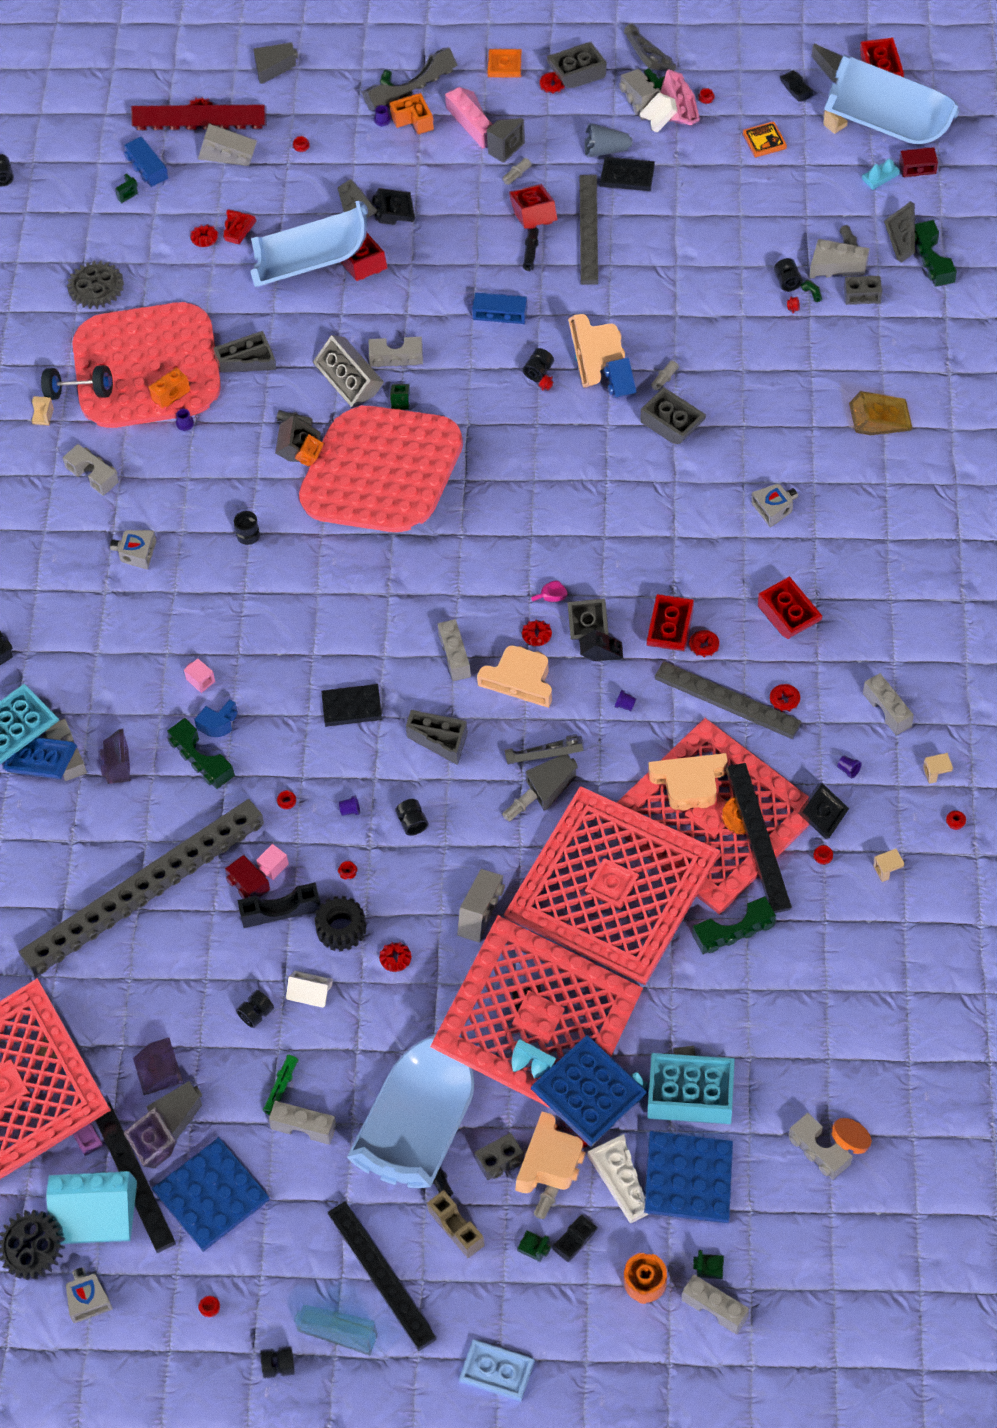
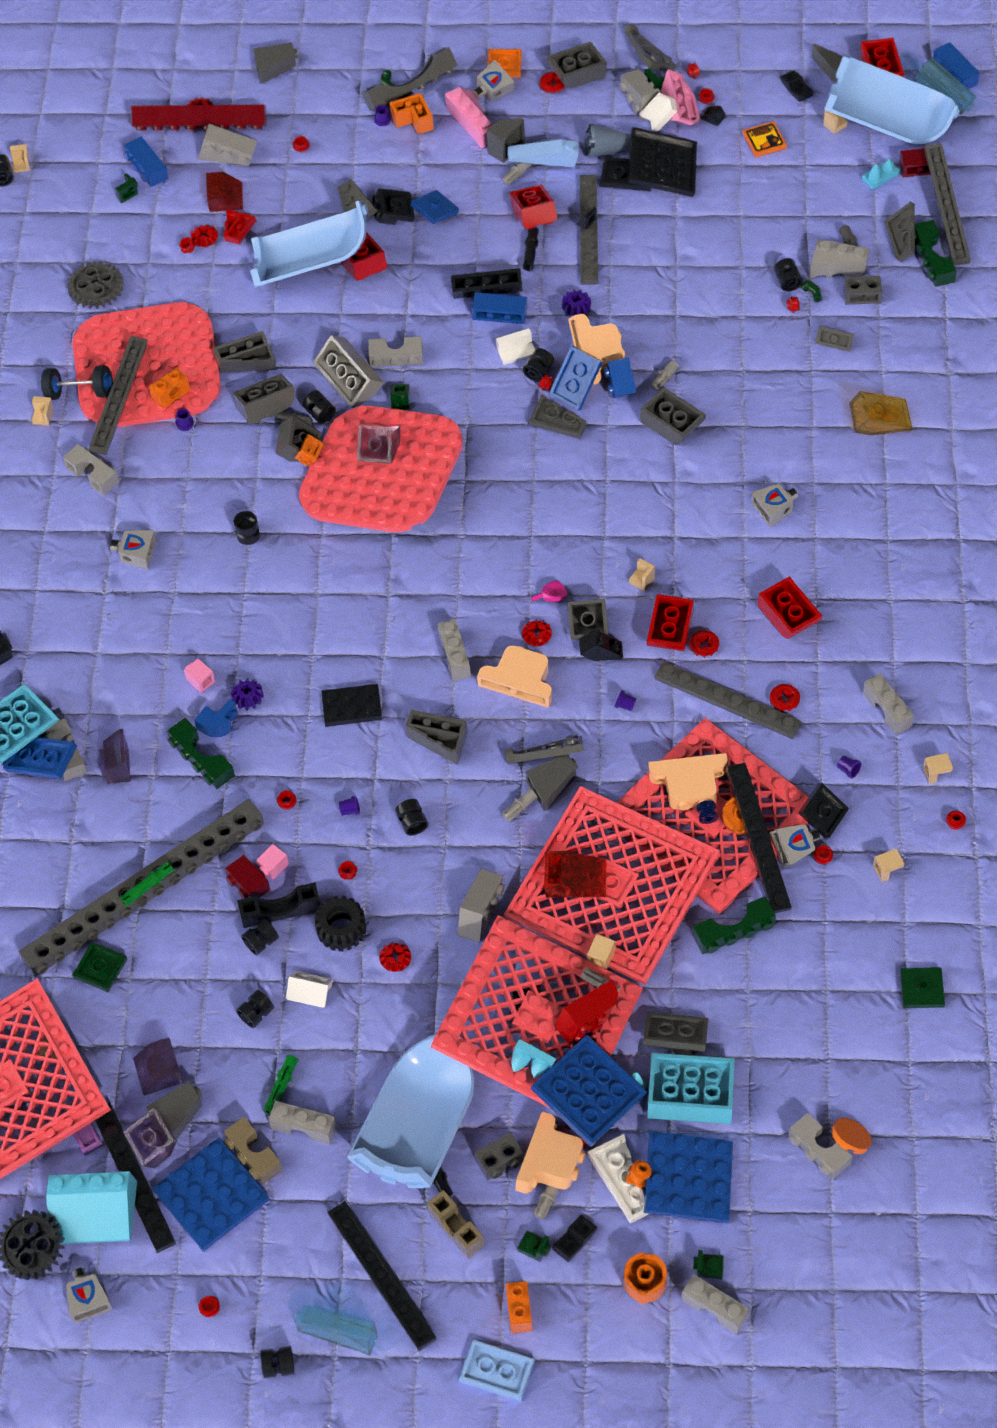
(20, 158): none -> tan panel
(99, 967): none -> dark green plate
(118, 395): none -> dark grey plate
(146, 884): none -> green pin
(187, 245): none -> red plate
(223, 192): none -> clear red slope
(247, 694): none -> dark purple gear
(262, 1164): none -> dark tan arch
(264, 398): none -> dark grey brick
(264, 931): none -> black wheel
(318, 406): none -> black wheel
(378, 442): none -> slope
(434, 206): none -> blue plate
(486, 282): none -> black brick
(493, 82): none -> light grey torso
(515, 346): none -> white panel
(519, 1307): none -> orange brick
(547, 152): none -> light blue wedge
(552, 417): none -> dark grey wing
(574, 875): none -> clear red slope
(575, 377): none -> plate
(576, 303): none -> dark purple gear
(587, 1013): none -> red brick
(588, 219): none -> black slope
(594, 978): none -> light grey axle
(601, 951): none -> tan panel
(639, 1173): none -> orange brick
(643, 575): none -> tan panel
(662, 162): none -> black plate
(676, 1031): none -> dark grey plate
(693, 70): none -> red plate
(707, 812): none -> clear blue wheel
(713, 115): none -> black slope
(794, 843): none -> light grey torso
(835, 338): none -> dark grey plate
(922, 987): none -> dark green plate
(938, 78): none -> clear light blue slope
(947, 204): none -> dark grey plate
(957, 65): none -> blue brick

